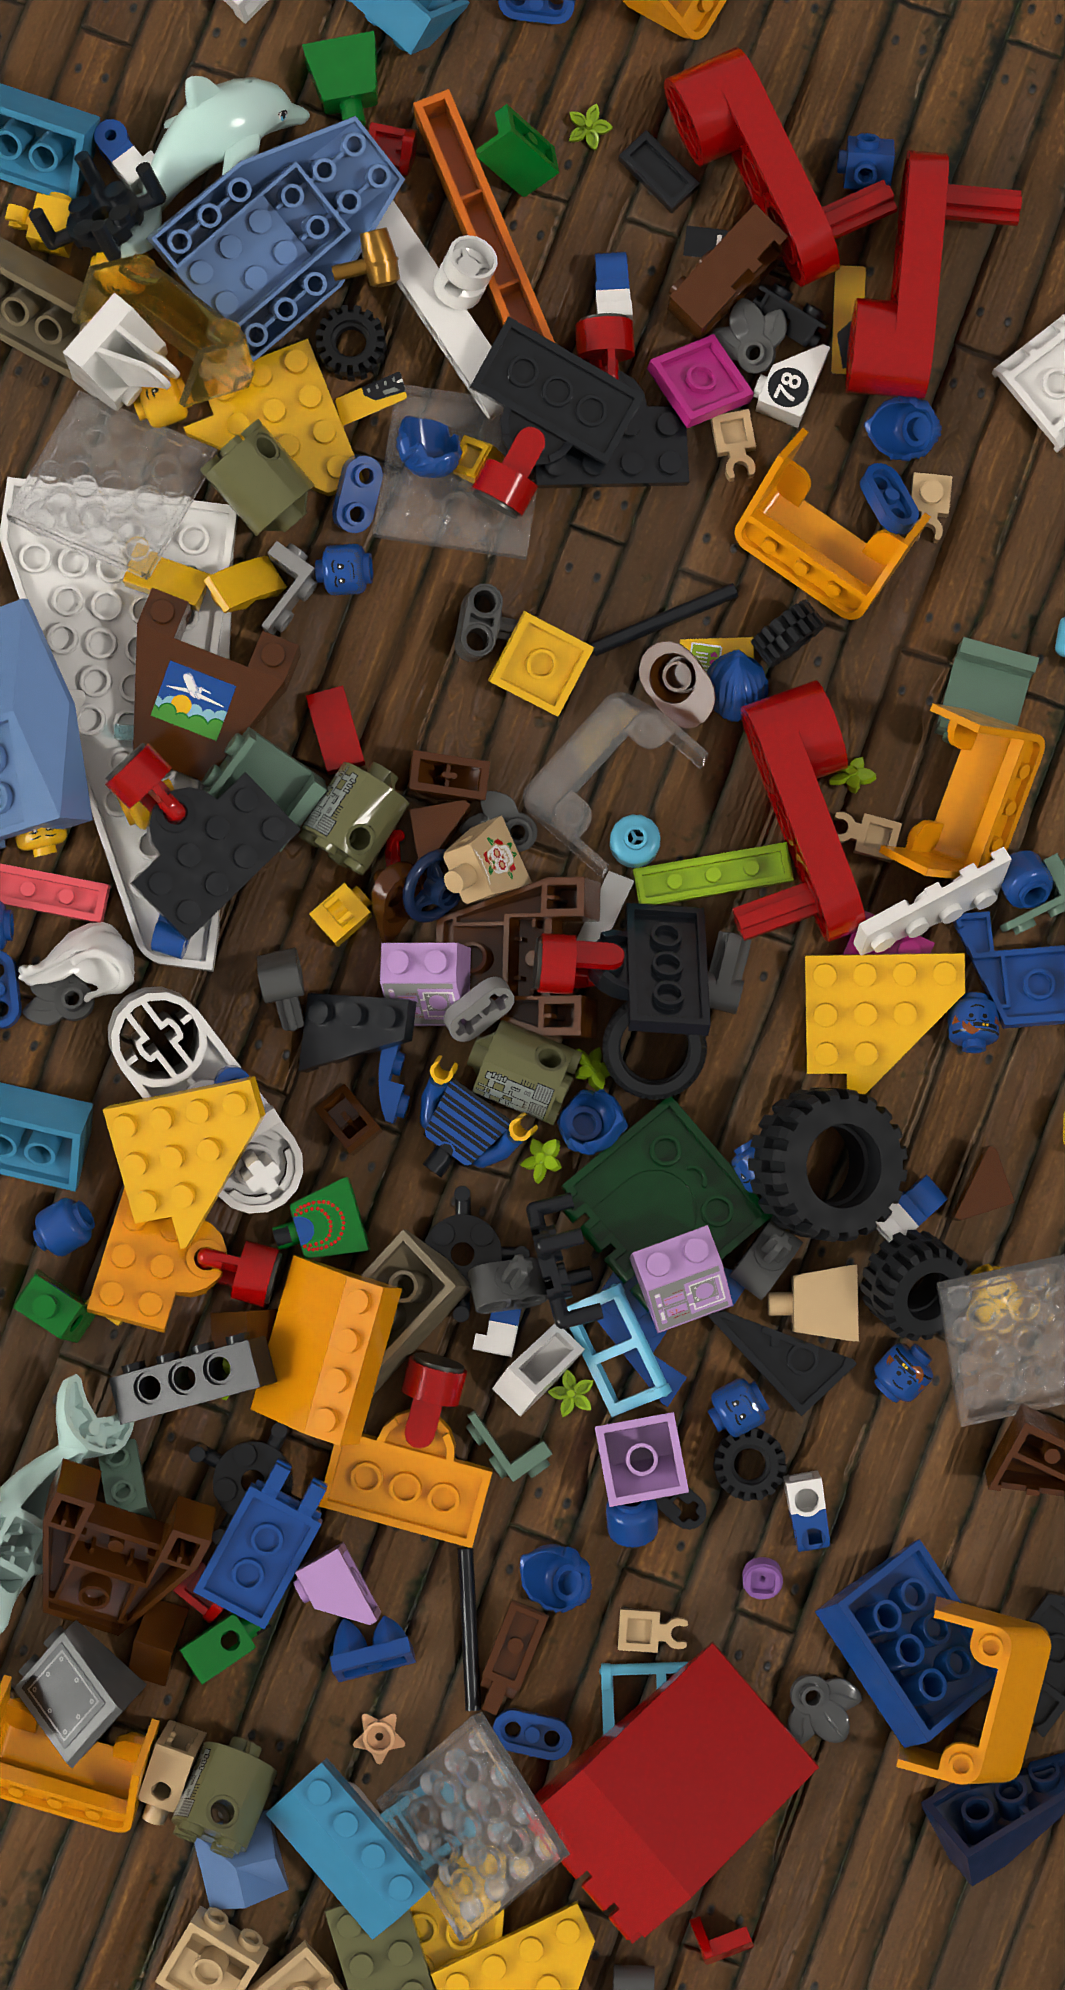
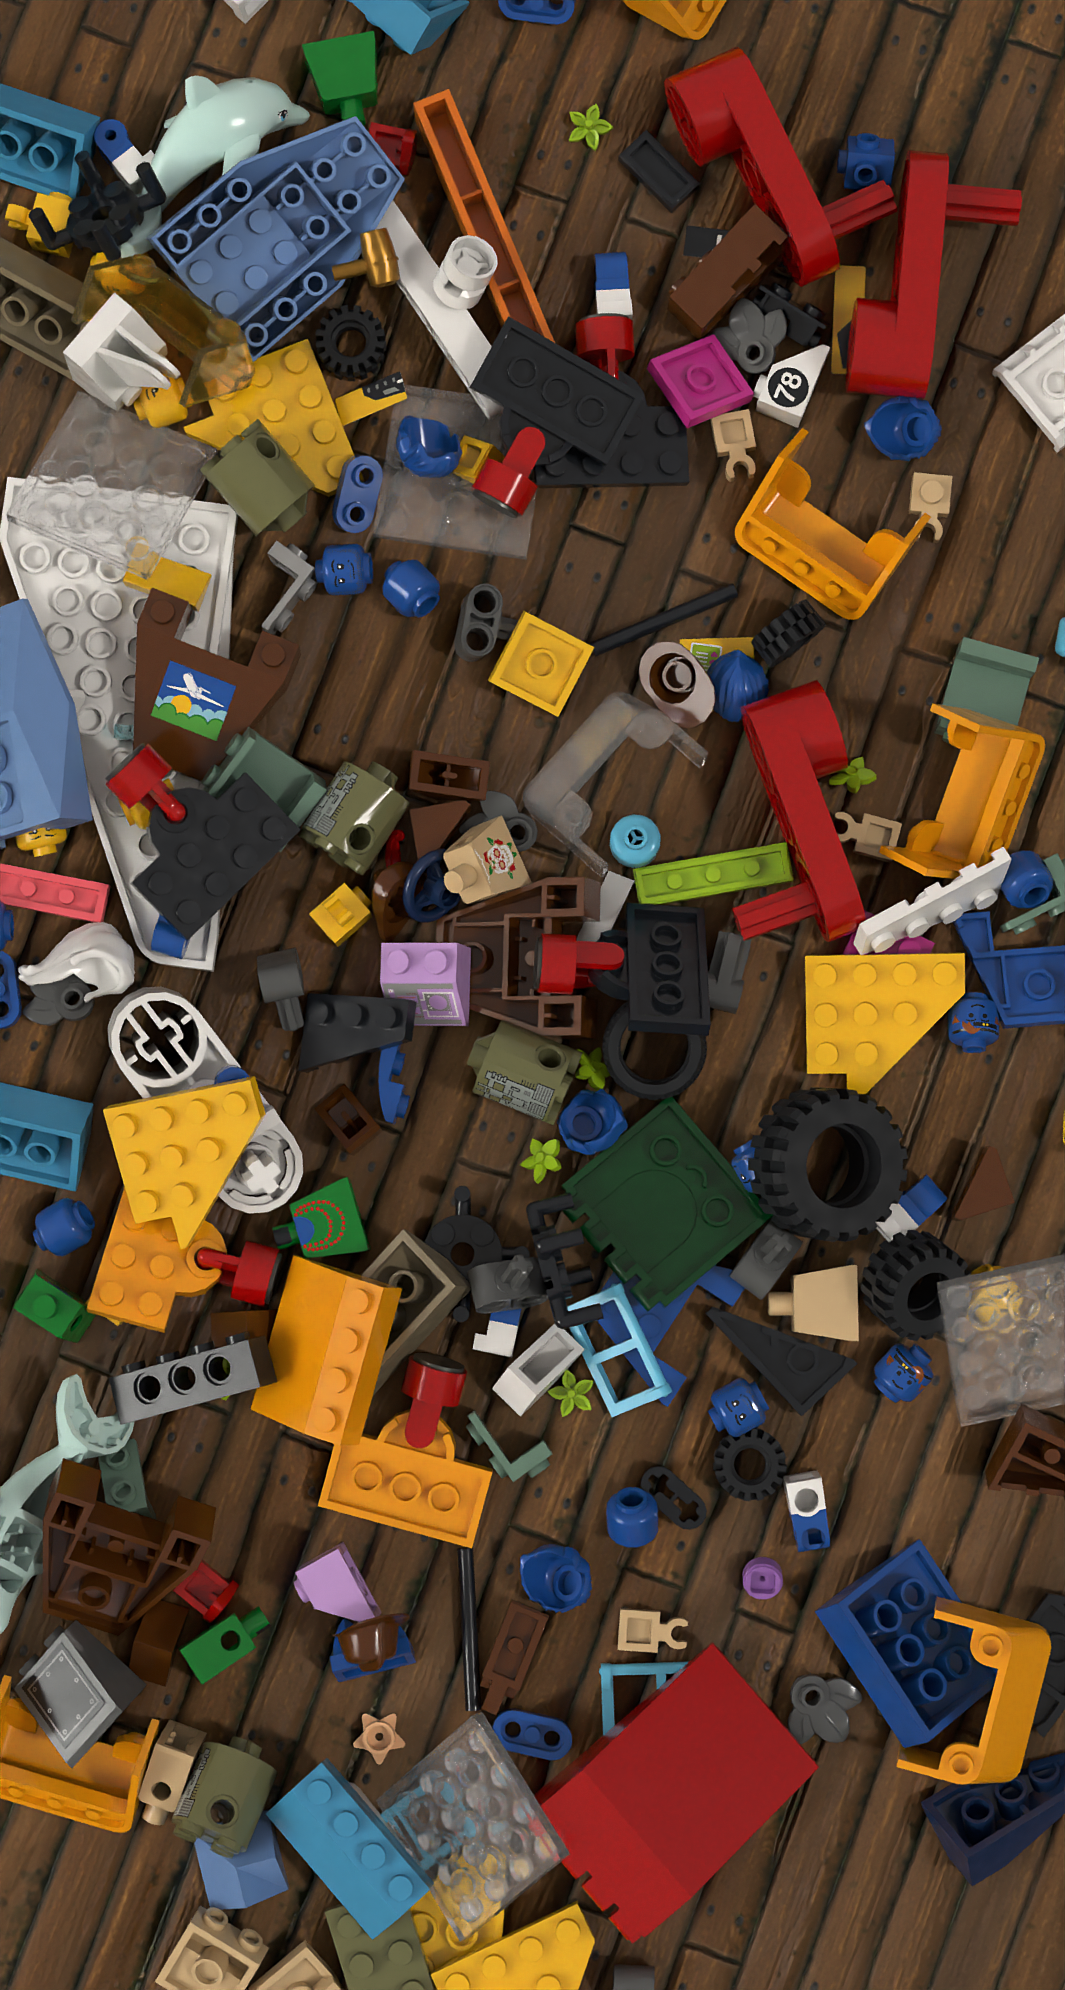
(235, 1463): black plate -> none
(245, 583): yellow slope -> none
(262, 1547): blue tile -> none
(335, 729): red slope -> none
(371, 1640): none -> reddish brown piece
(411, 588): none -> blue head
(465, 1125): torso -> none
(478, 1009): light grey beam -> none
(519, 153): green panel -> none
(641, 1459): lavender slope -> none
(682, 1279): lavender slope -> none
(721, 1946): red tile -> none
(889, 498): blue plate -> none

